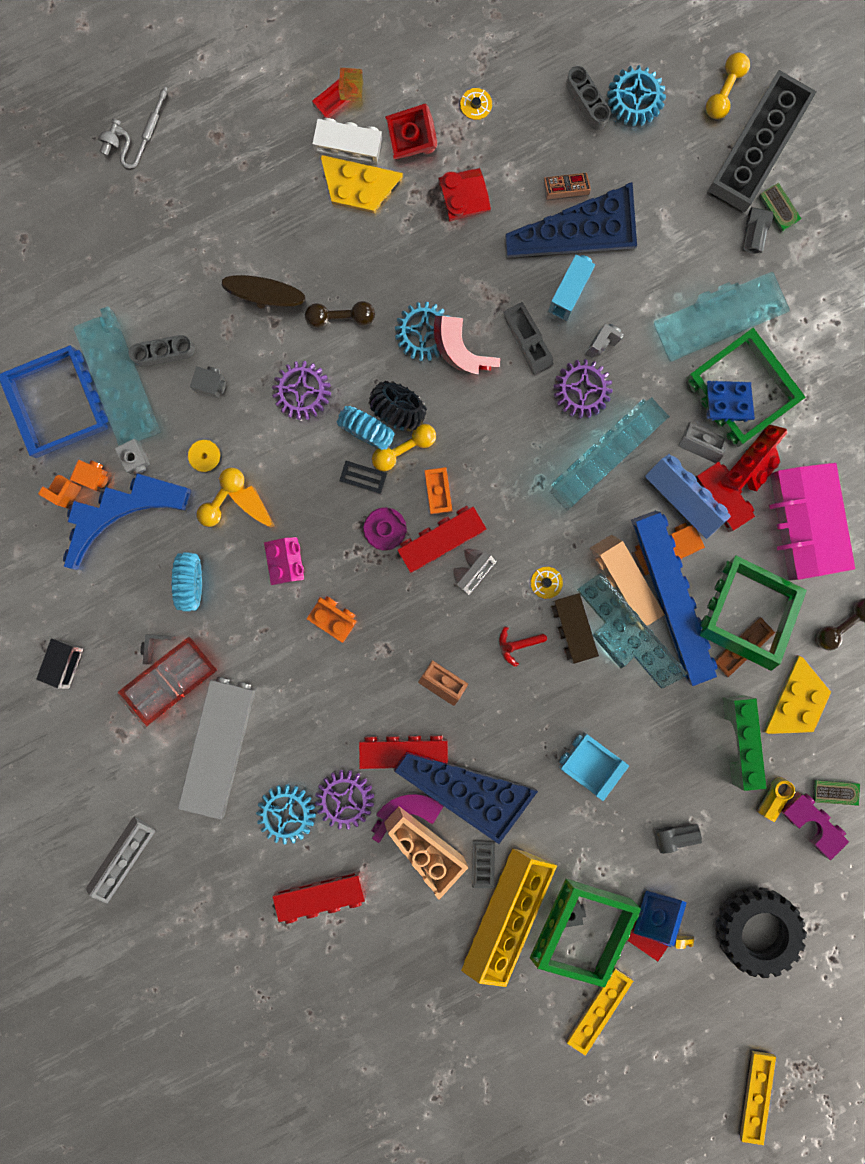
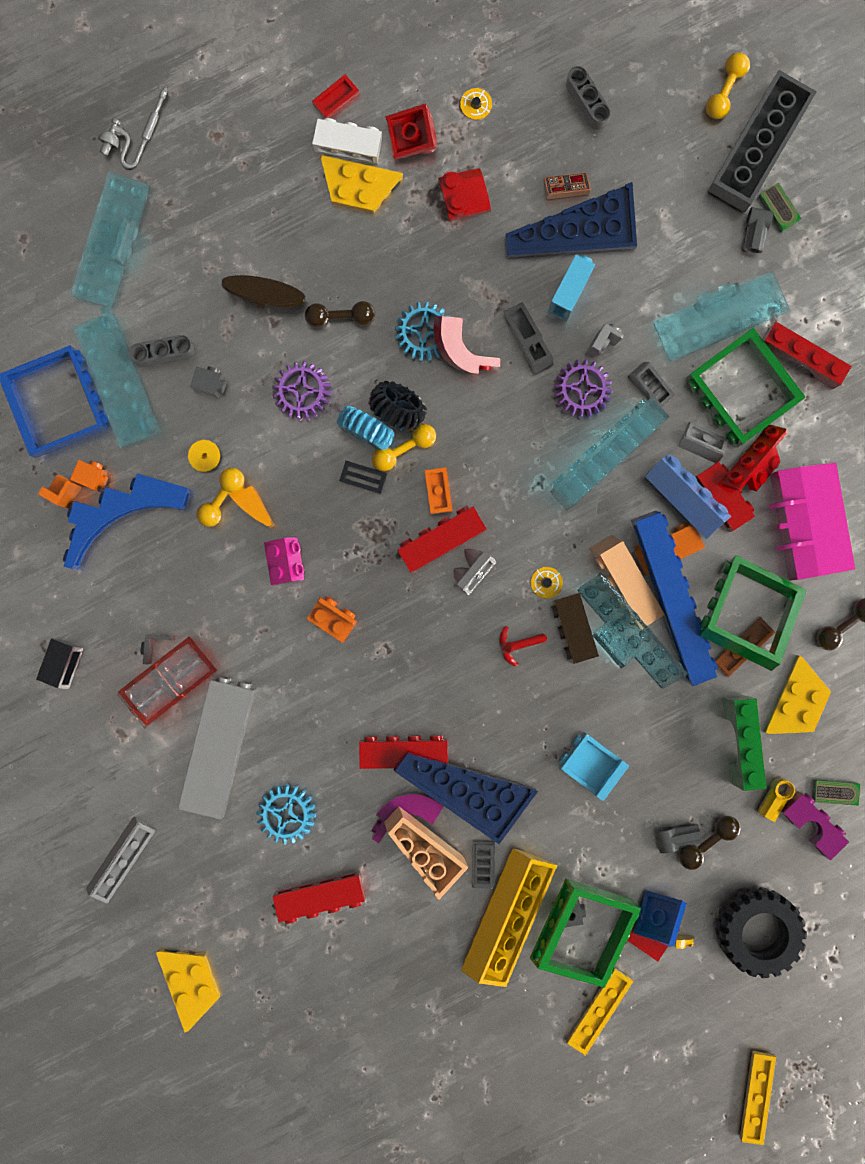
(110, 240): none -> clear light blue bracket
(133, 457): light grey brick -> none
(186, 582): medium azure gear -> none
(189, 984): none -> yellow wing
(335, 816): medium lavender gear -> none
(351, 84): clear yellow panel -> none
(385, 529): magenta tile -> none
(443, 683): nougat slope -> none
(619, 96): medium azure gear -> none
(651, 373): none -> dark grey slope
(726, 828): none -> dark brown piece
(730, 401): blue hinge -> none
(822, 364): none -> red arch

